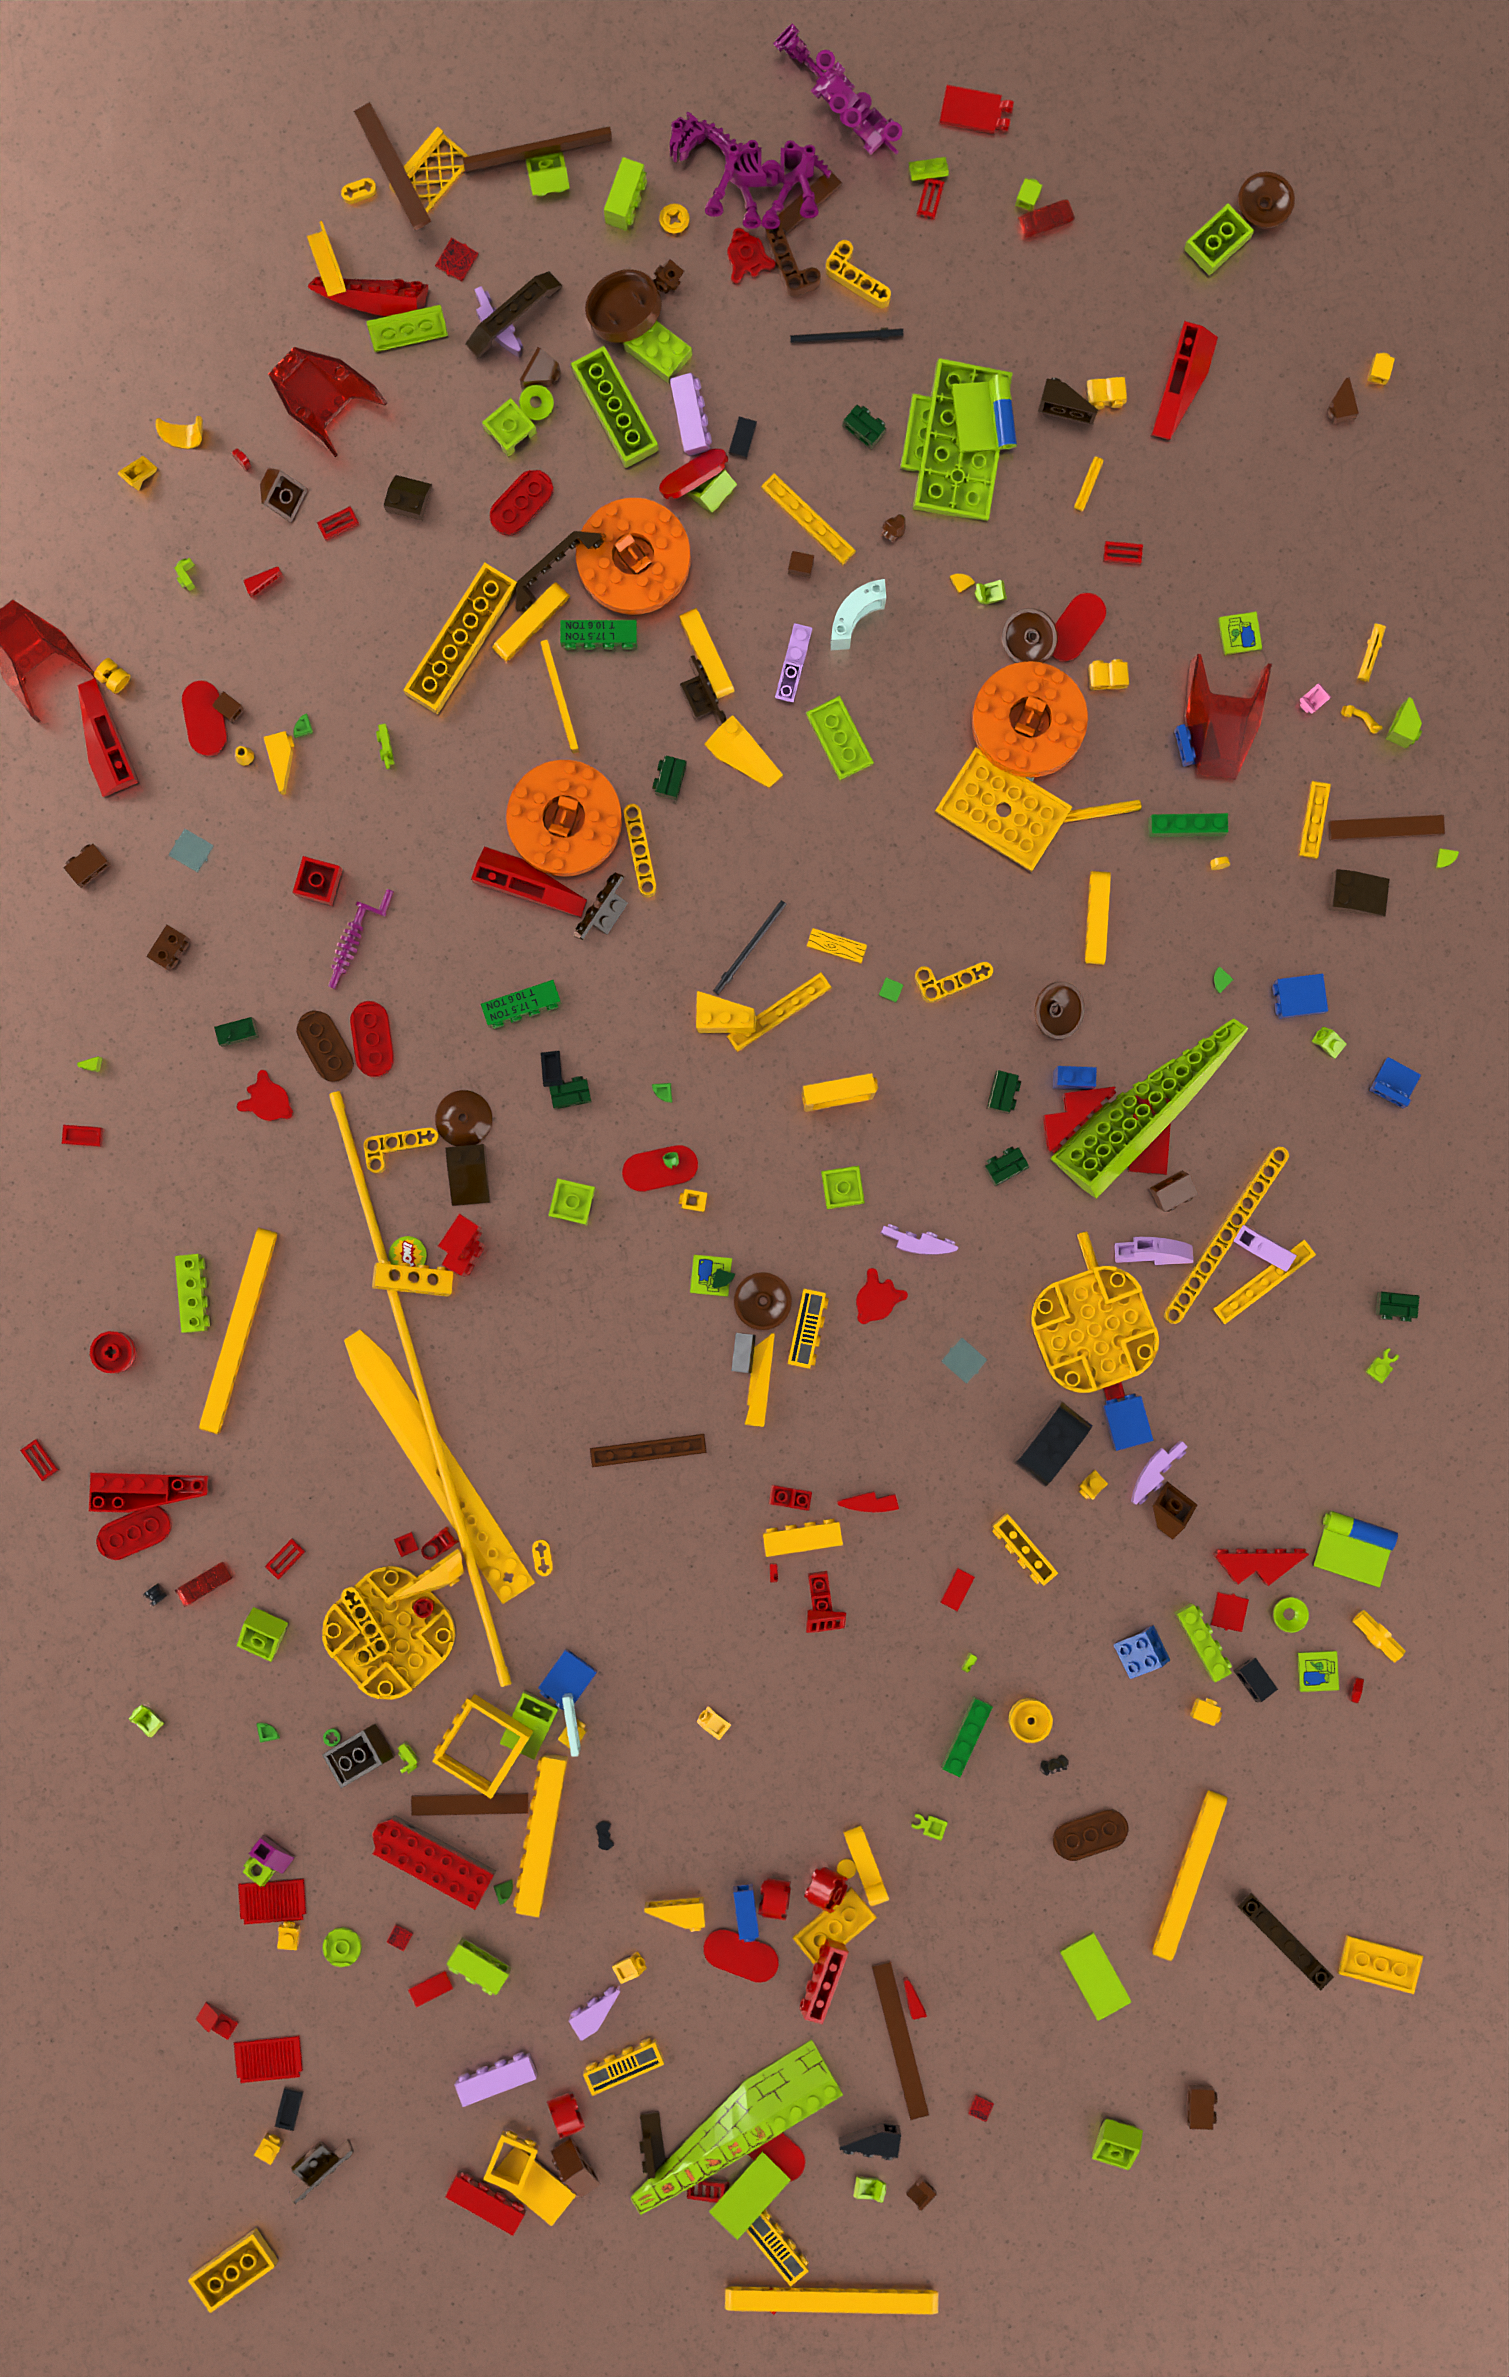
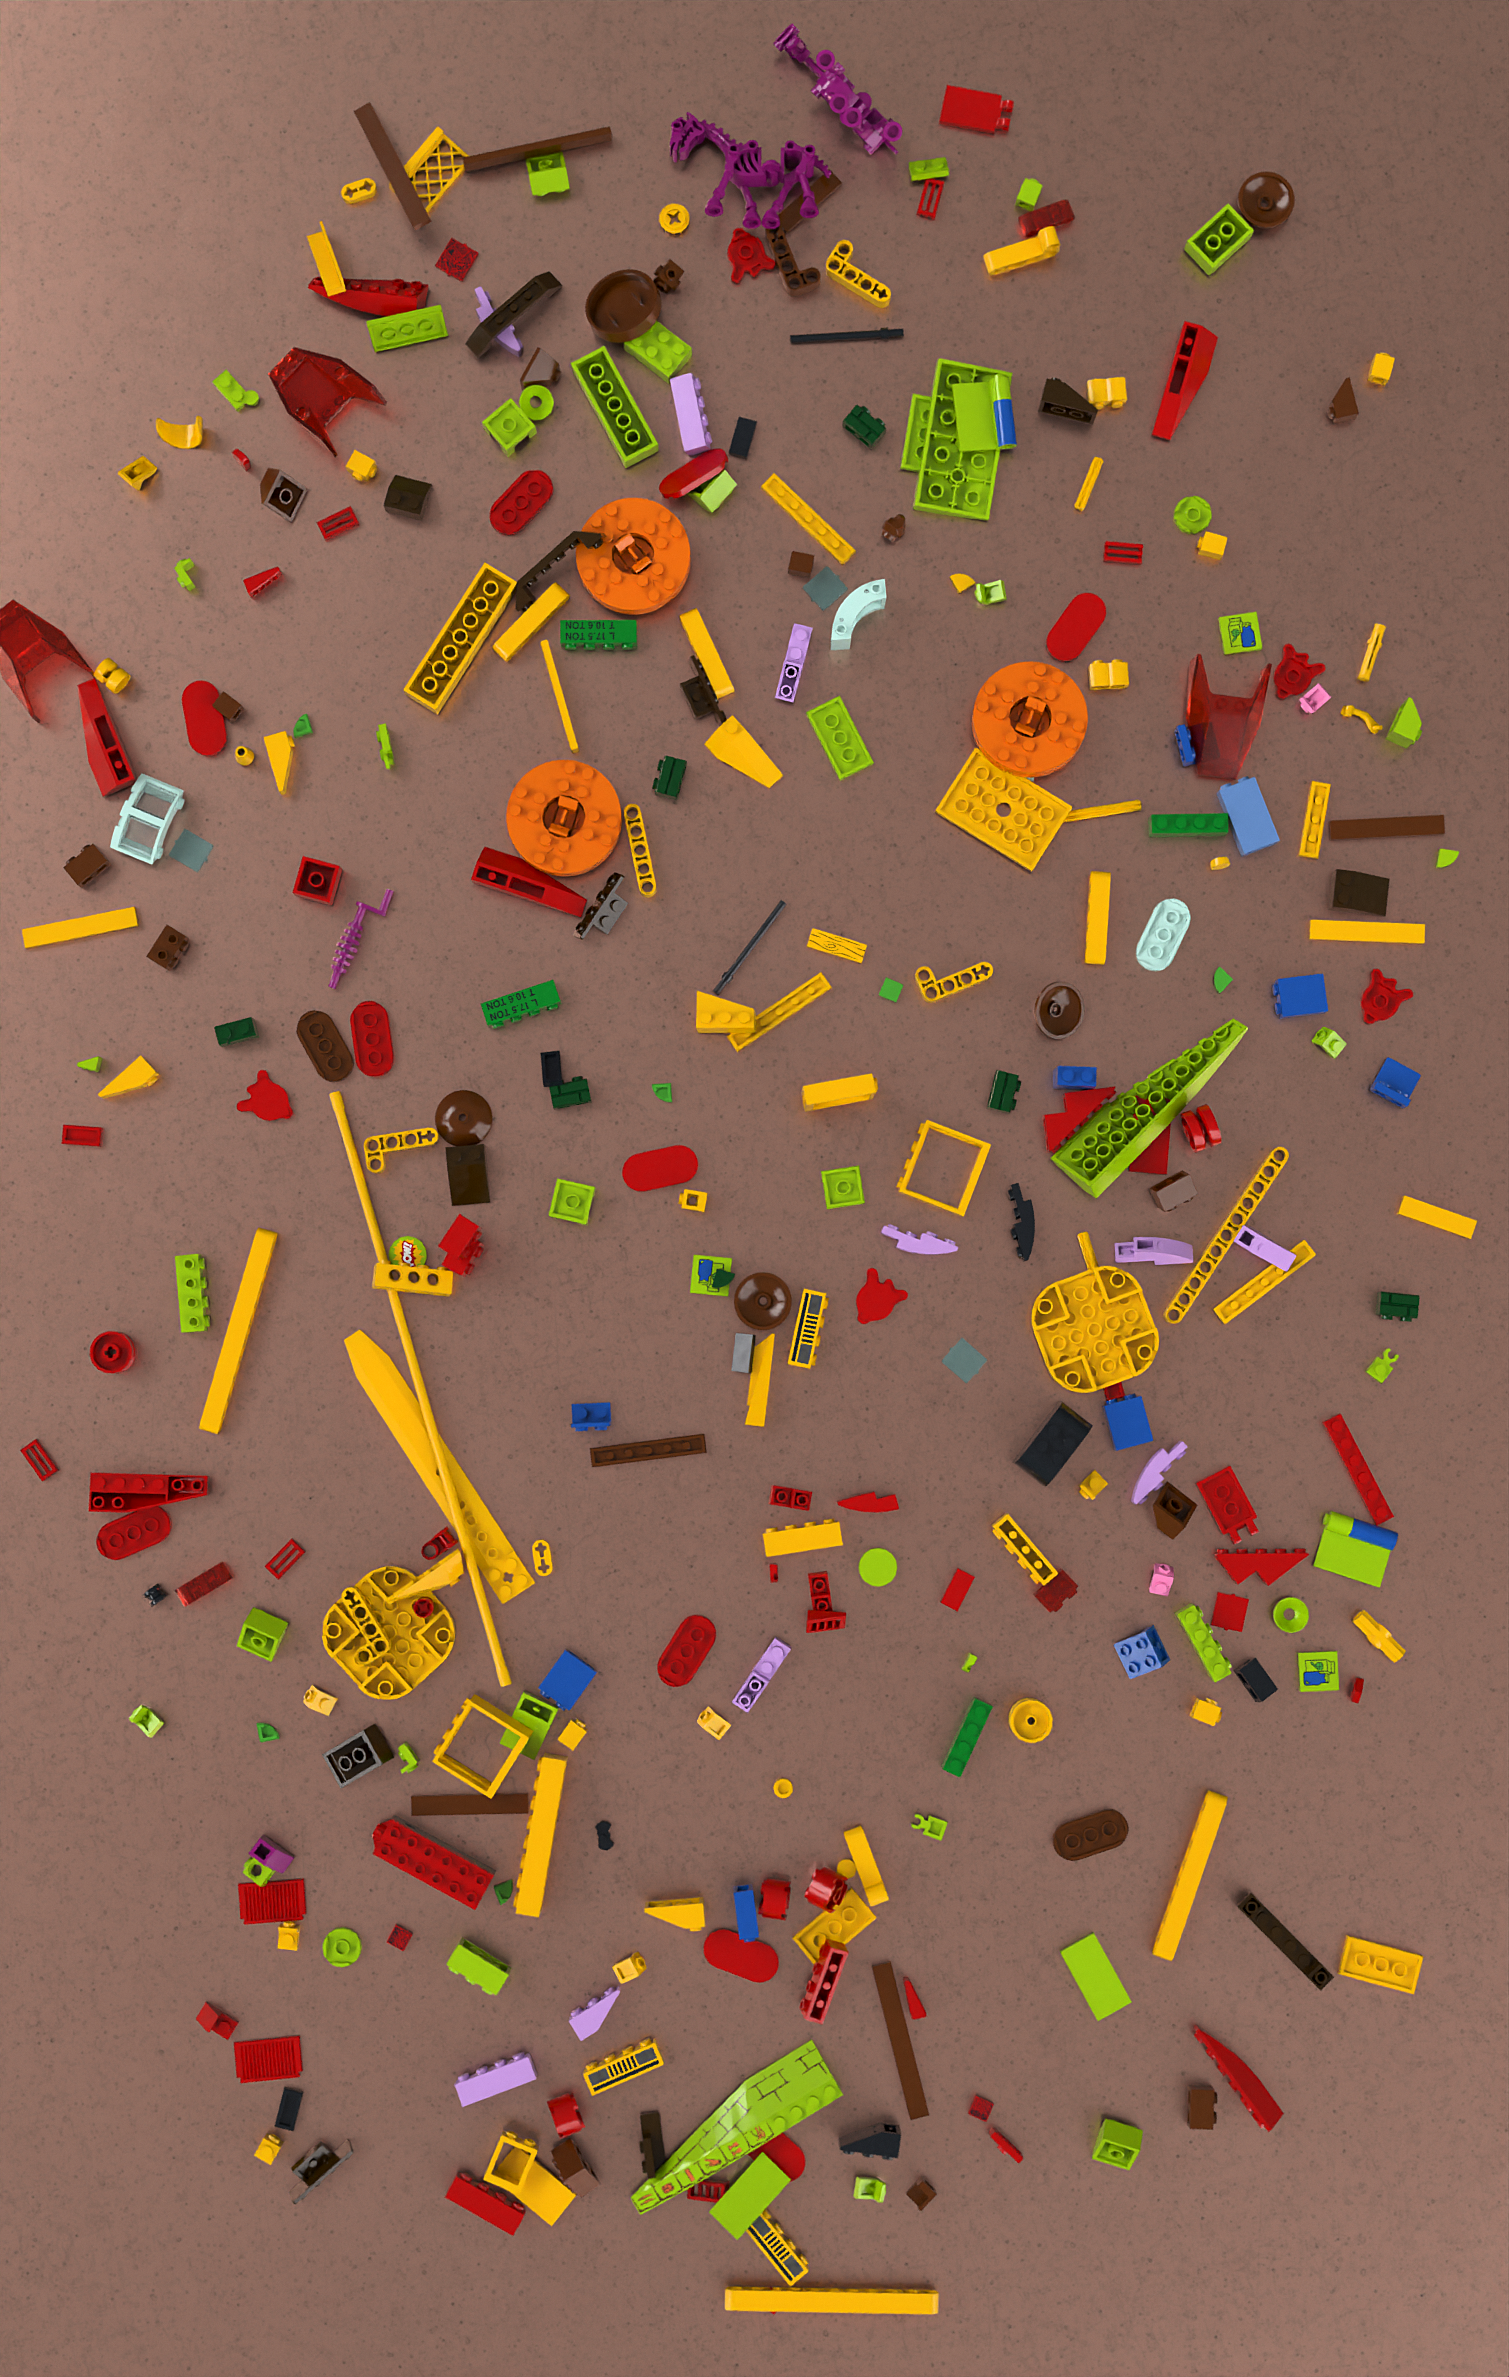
(80, 927): none -> yellow tile
(134, 1077): none -> yellow slope
(146, 818): none -> window
(233, 2270): yellow brick -> none
(234, 392): none -> lime hinge
(319, 1700): none -> yellow bracket
(336, 1733): bright green bush -> none
(361, 466): none -> yellow brick
(406, 1544): red tile -> none
(430, 1989): red slope -> none
(571, 1724): light aqua tile -> none
(591, 1415): none -> blue bracket
(625, 194): lime brick -> none
(671, 1159): bright green hinge -> none
(686, 1650): none -> red tile
(761, 1674): none -> lavender slope
(783, 1787): none -> yellow tile
(825, 588): none -> clear light blue piece
(877, 1567): none -> lime tile
(916, 1148): none -> yellow window
(1005, 2145): none -> red plate
(1006, 1166): dark green brick -> none
(1018, 636): reddish brown dish -> none
(1023, 252): none -> yellow beam
(1025, 1229): none -> black slope
(1054, 1765): black piece -> none
(1056, 1591): none -> clear red brick
(1162, 1579): none -> bright pink bracket
(1163, 934): none -> light aqua tile
(1192, 515): none -> lime tile
(1200, 1128): none -> red wheel
(1212, 545): none -> yellow brick
(1228, 1503): none -> red tile
(1247, 816): none -> medium blue brick
(1254, 2094): none -> red wedge
(1294, 673): none -> red tile
(1358, 1469): none -> red plate
(1367, 931): none -> yellow tile
(1381, 998): none -> red tile
(1437, 1217): none -> yellow tile

